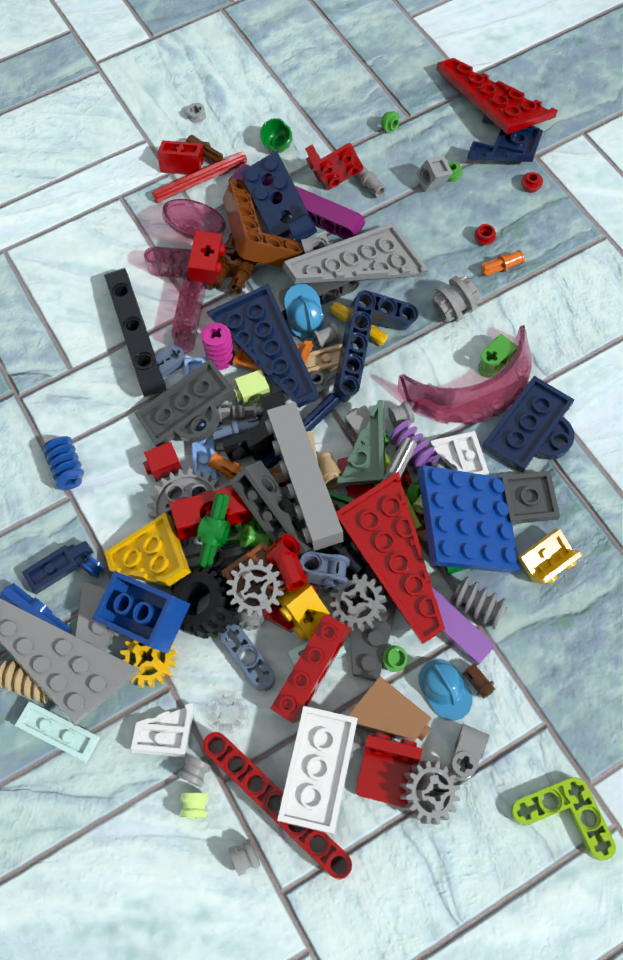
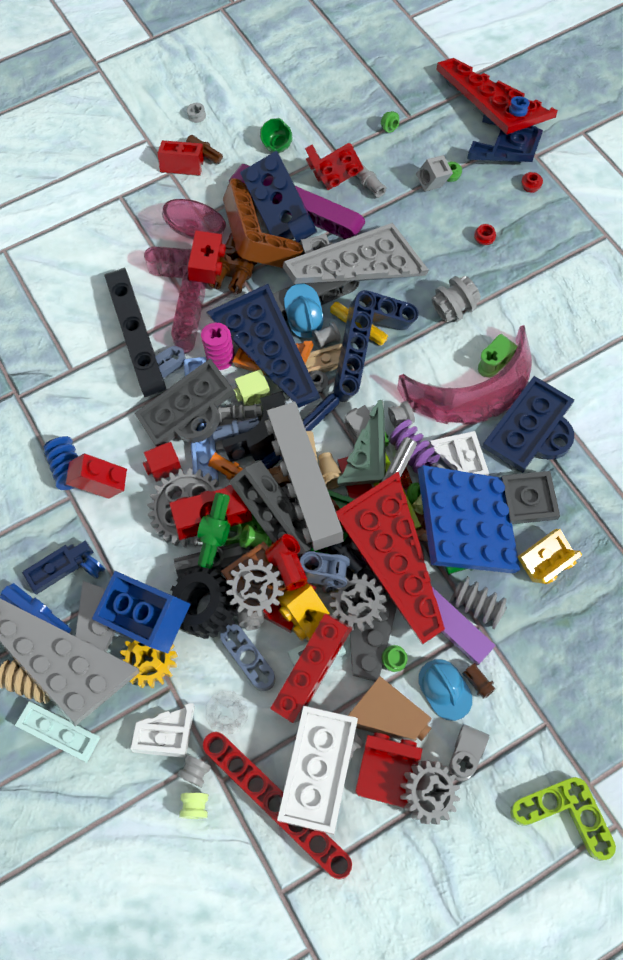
(96, 476): none -> red brick
(150, 554): yellow plate -> none
(199, 177): axle -> none
(244, 857): light grey wheel -> none
(502, 263): orange axle -> none
(519, 106): none -> blue bush

